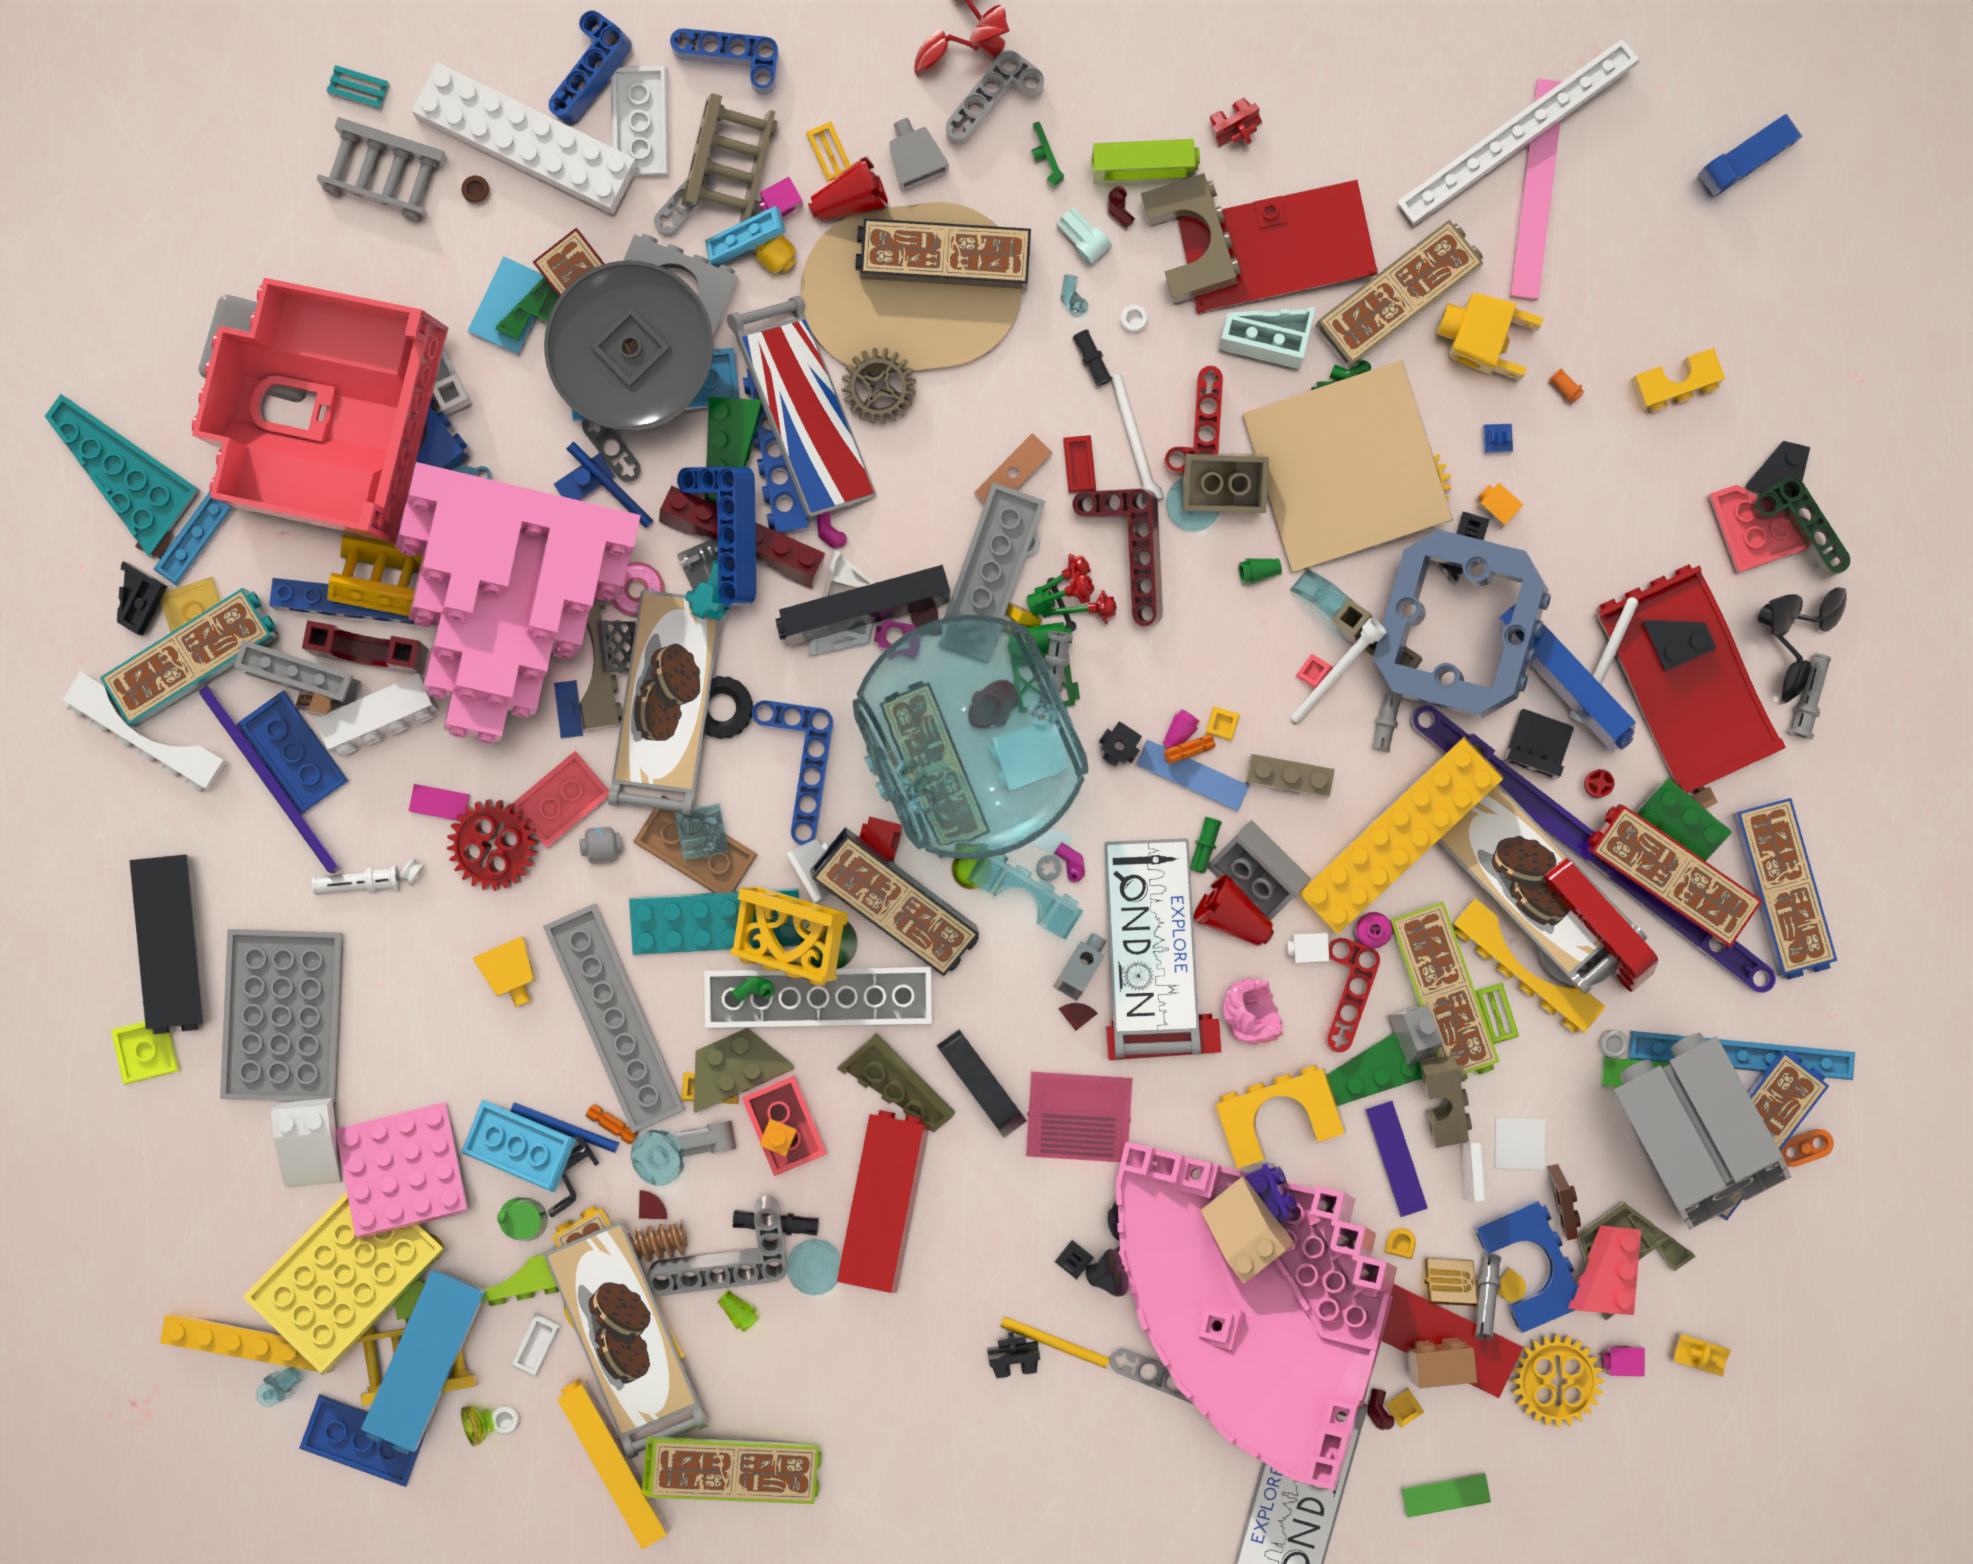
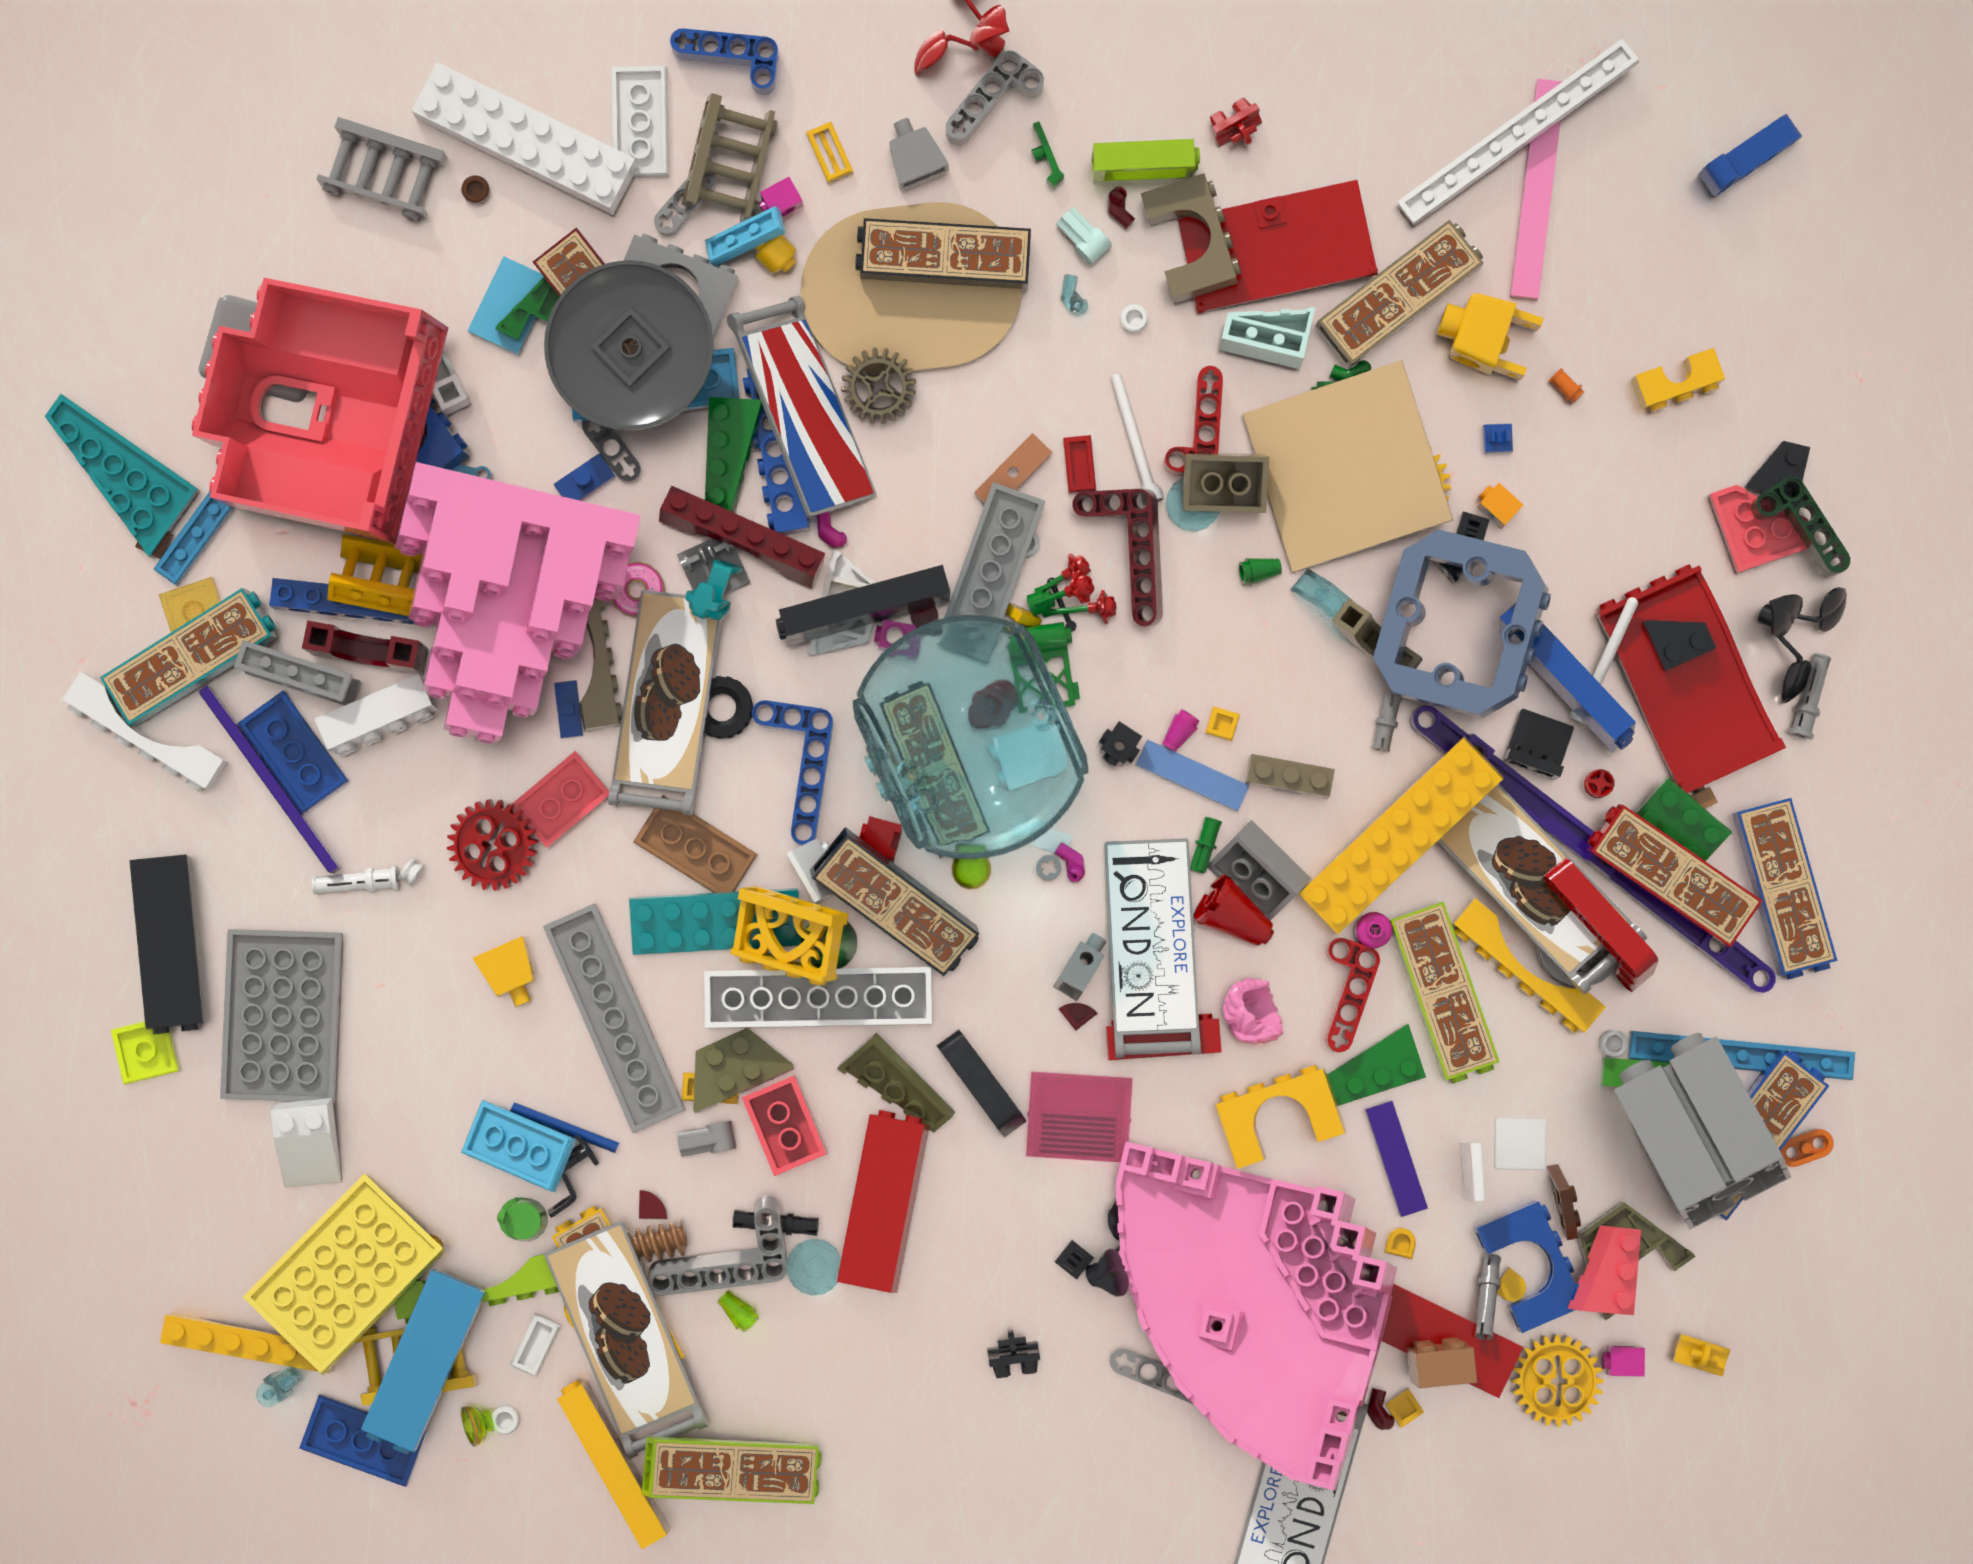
(138, 598): black wing -> none
(313, 703): medium nougat piece -> none
(334, 80): teal tile -> none
(401, 1170): bright pink plate -> none
(438, 802): dark pink tile -> none
(585, 68): blue beam -> none
(600, 845): light grey head -> none
(605, 650): flat silver window -> none
(608, 483): blue bar -> none
(611, 1124): orange axle -> none
(657, 1157): clear light blue tile -> none
(702, 832): clear light blue piece -> none
(735, 526): blue beam -> none
(756, 986): green arm -> none
(778, 1137): light orange brick -> none
(850, 193): red cone -> none
(1054, 912): clear light blue arch -> none
(1055, 1342): yellow bar -> none
(1058, 658): light grey pin -> none
(1092, 358): black pin -> none
(1189, 749): orange axle -> none
(1246, 1230): tan slope -> none
(1269, 1185): dark purple bracket -> none
(1308, 948): white brick -> none
(1314, 671): coral slope -> none
(1371, 632): white piece -> none
(1416, 1033): light grey torso -> none
(1443, 1080): dark tan arch -> none
(1446, 1495): bright green tile -> none
(1451, 1282): piece -> none
(1489, 990): lime tile -> none

